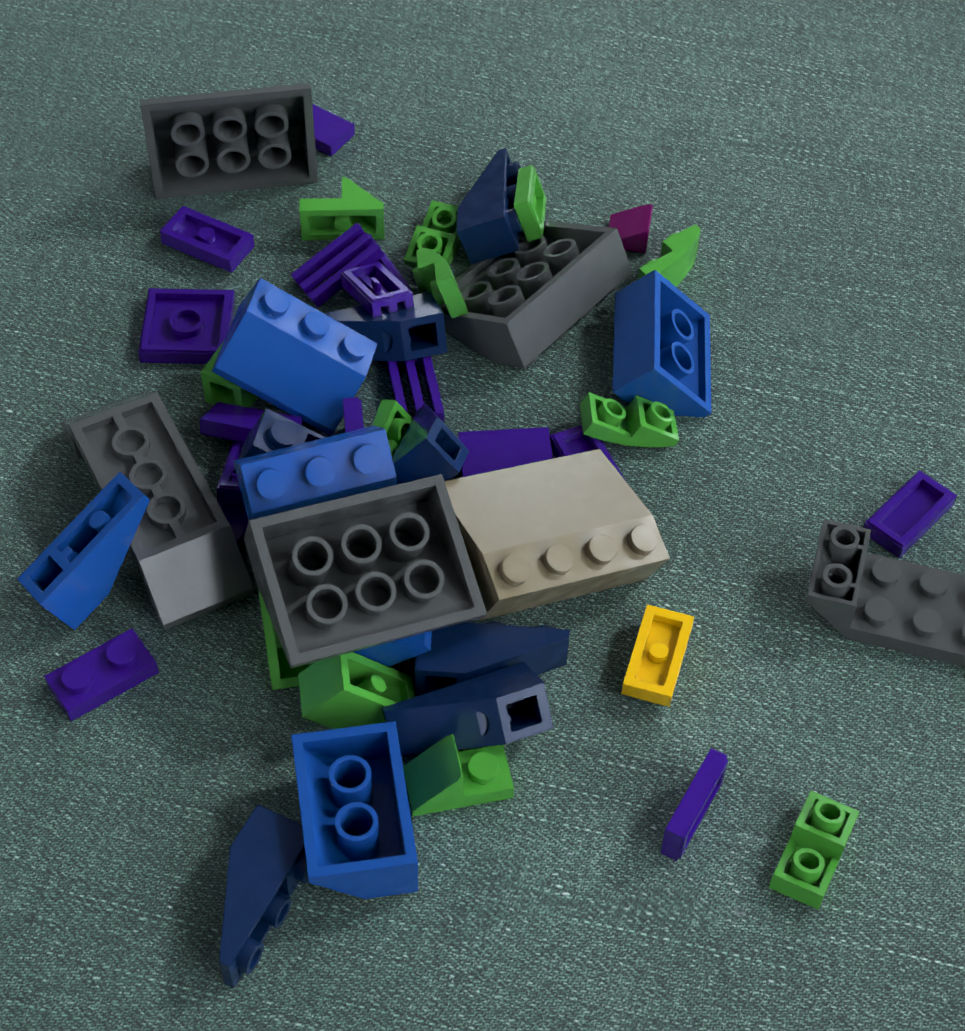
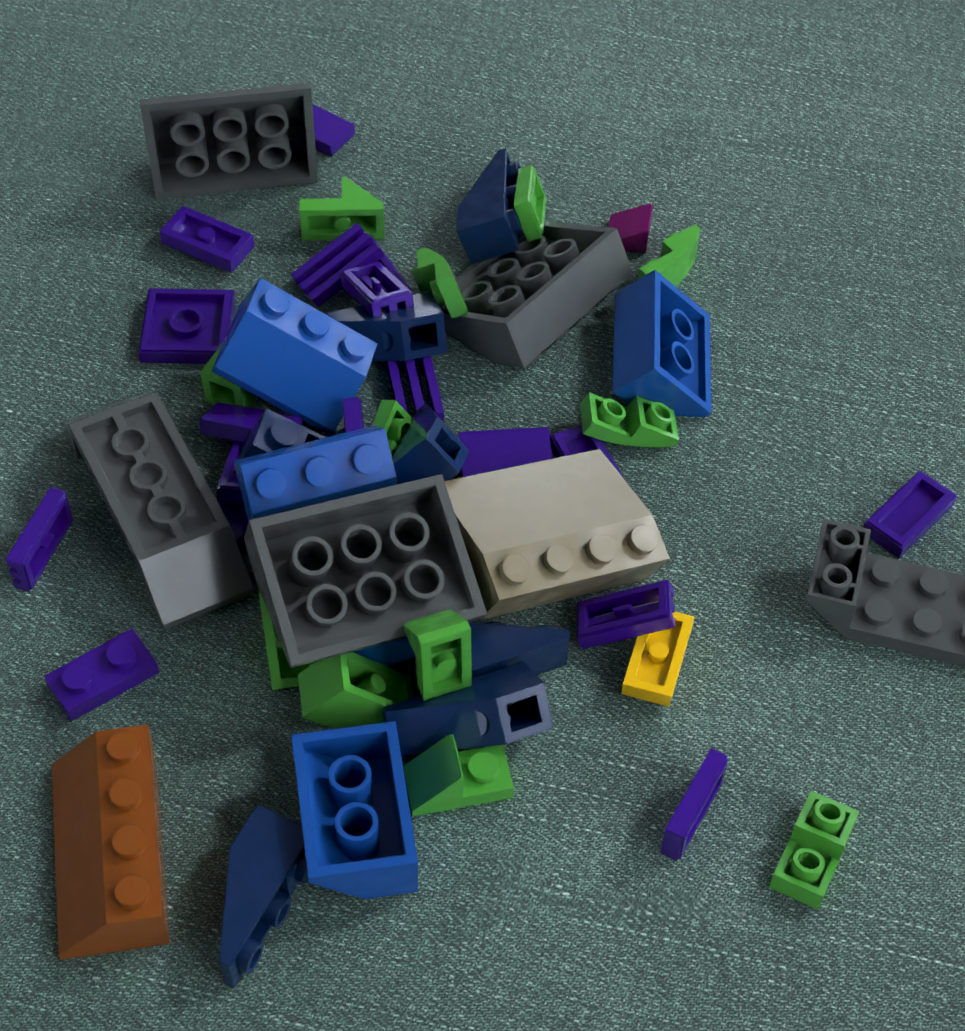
(39, 539): none -> dark purple tile
(87, 555): blue slope -> none
(109, 845): none -> dark orange slope
(436, 233): bright green slope -> none
(441, 653): none -> bright green slope
(625, 621): none -> dark purple tile

